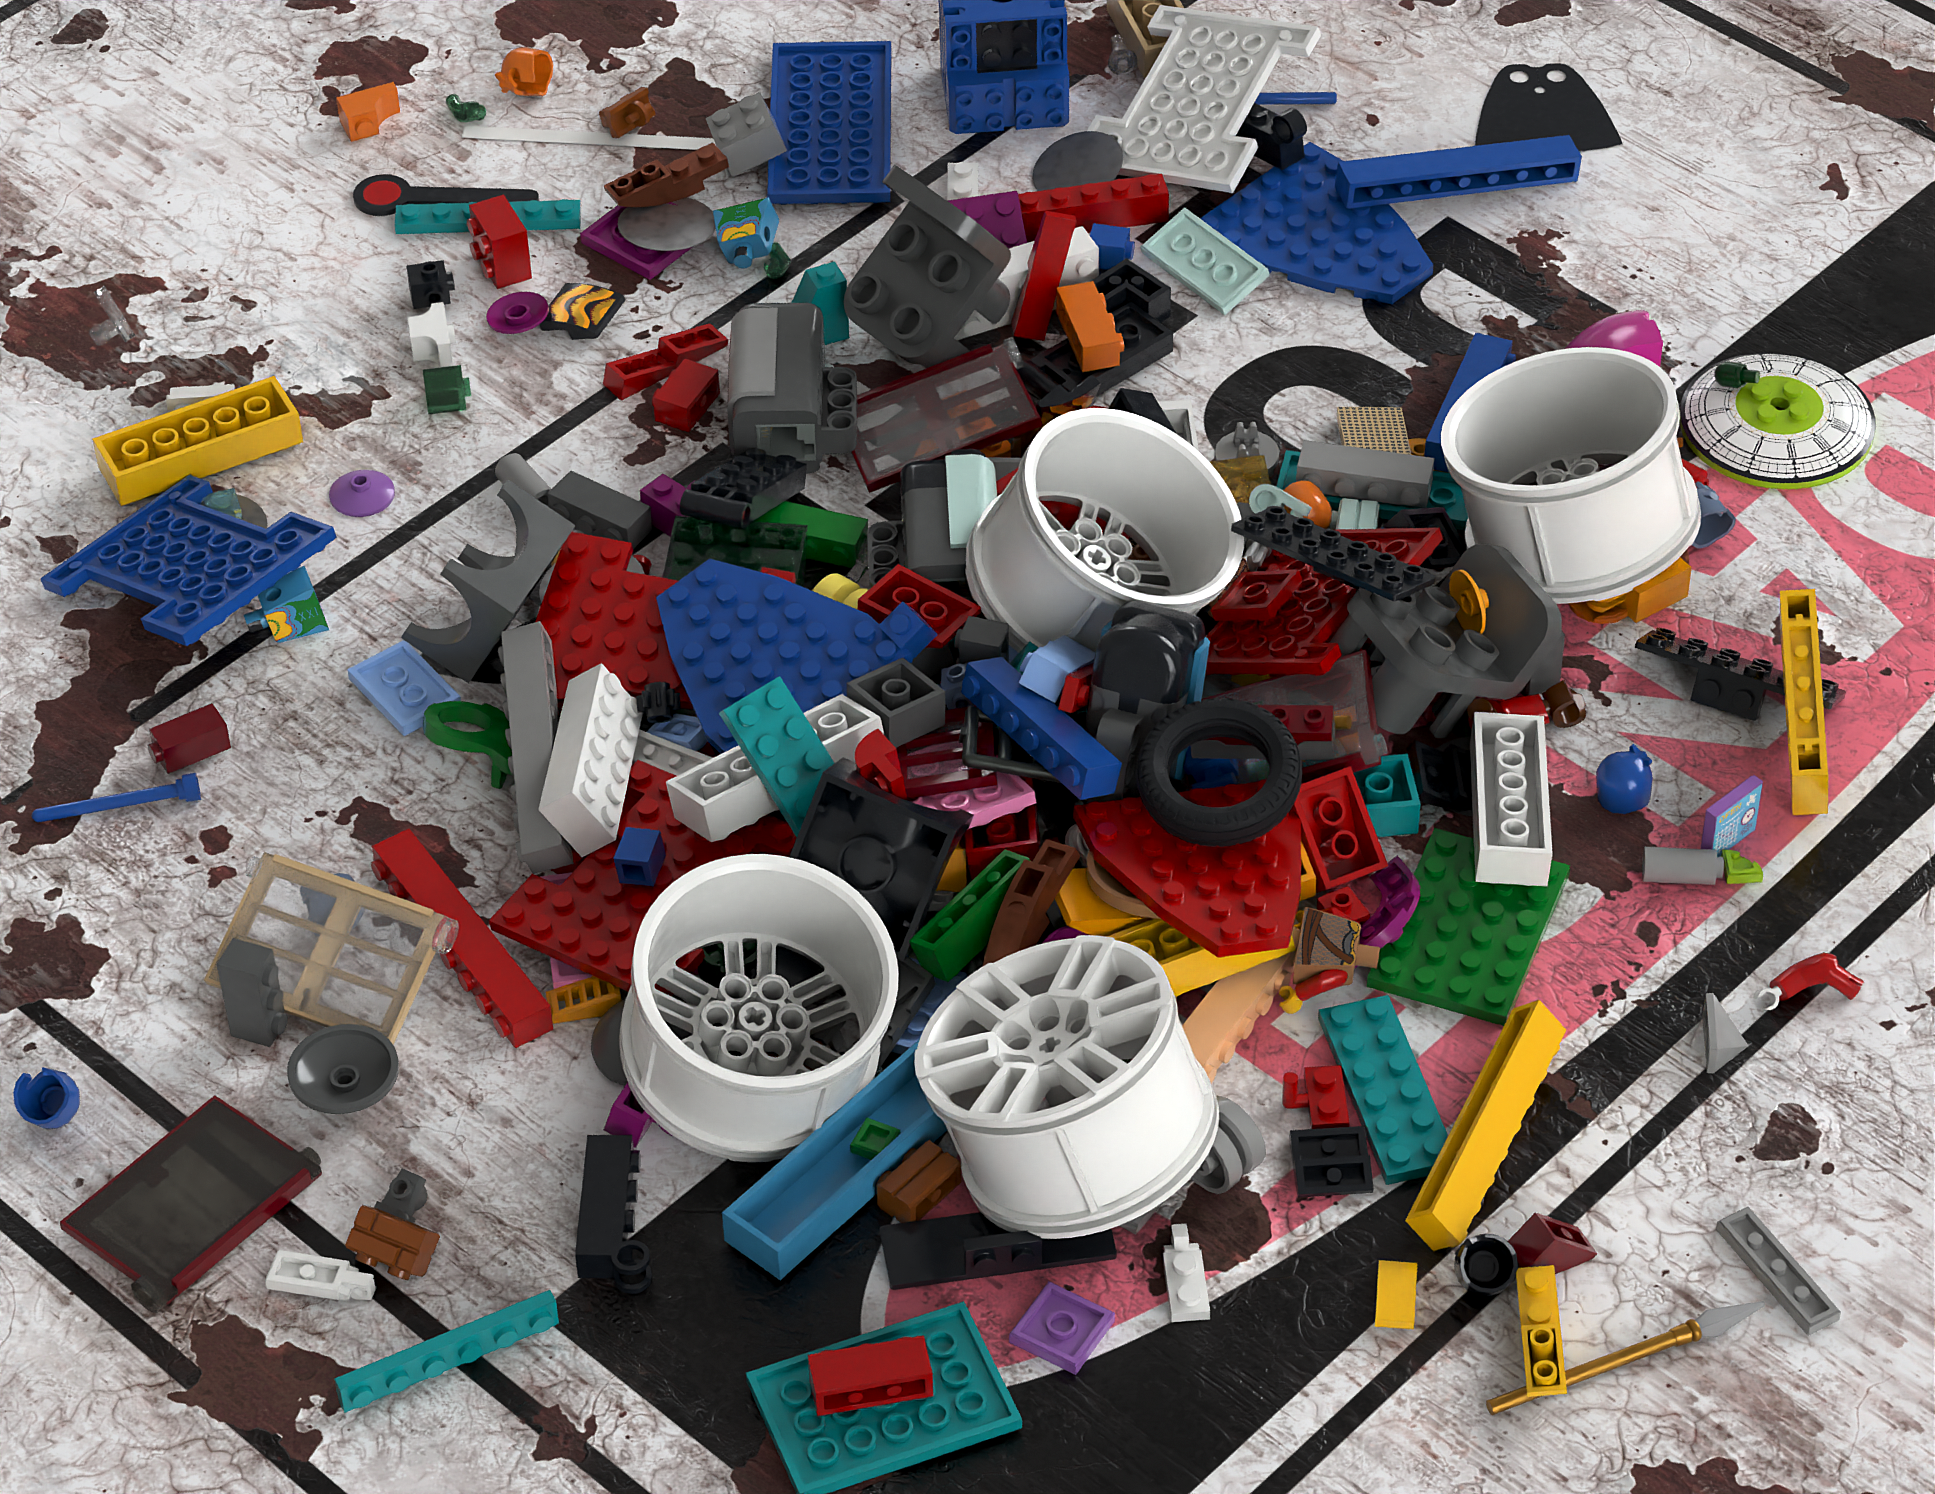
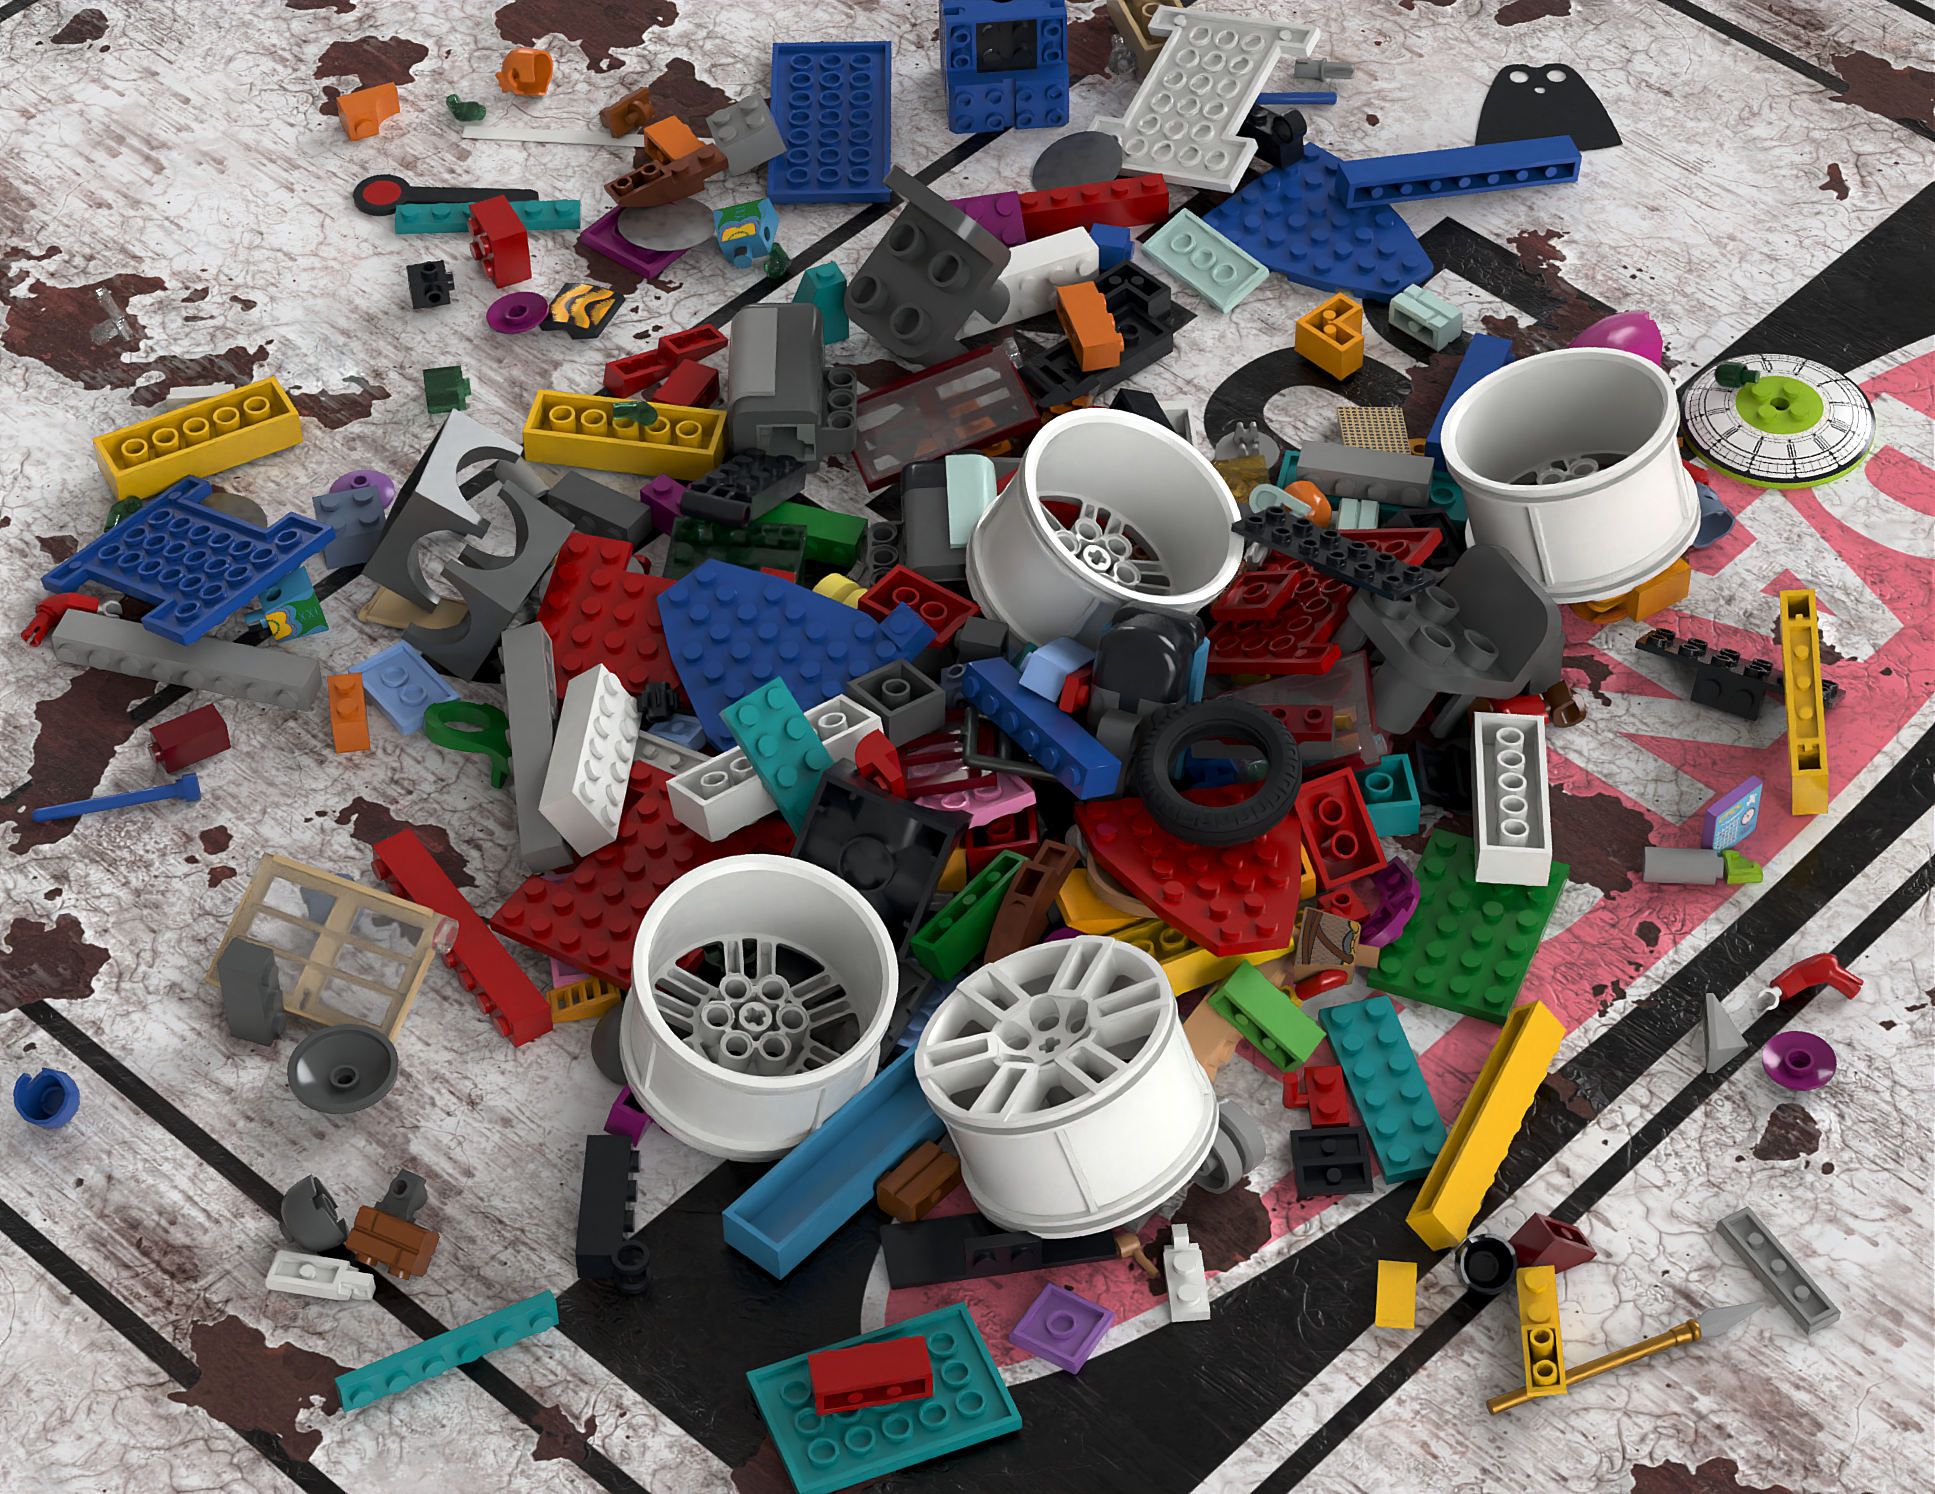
(52, 609): none -> red arm
(122, 510): none -> clear green arm
(190, 1200): clear smoke door -> none
(203, 665): none -> light grey brick
(225, 502): clear light blue plate -> none
(312, 1217): none -> dark grey cylinder
(348, 712): none -> orange brick
(357, 522): none -> sand blue brick
(398, 612): none -> tan door
(432, 336): white brick -> none
(434, 503): none -> dark grey piece
(584, 434): none -> yellow brick
(637, 410): none -> clear green arm
(639, 856): blue brick -> none
(670, 140): none -> orange brick
(873, 1138): green tile -> none
(962, 180): white hinge -> none
(1044, 276): red slope -> none
(1129, 1245): none -> medium nougat hand
(1266, 1017): none -> bright green brick
(1322, 69): none -> light grey axle
(1332, 336): none -> light orange brick
(1425, 317): none -> light aqua brick
(1470, 599): light orange dish -> none
(1624, 781): blue helmet -> none
(1799, 1060): none -> magenta dish

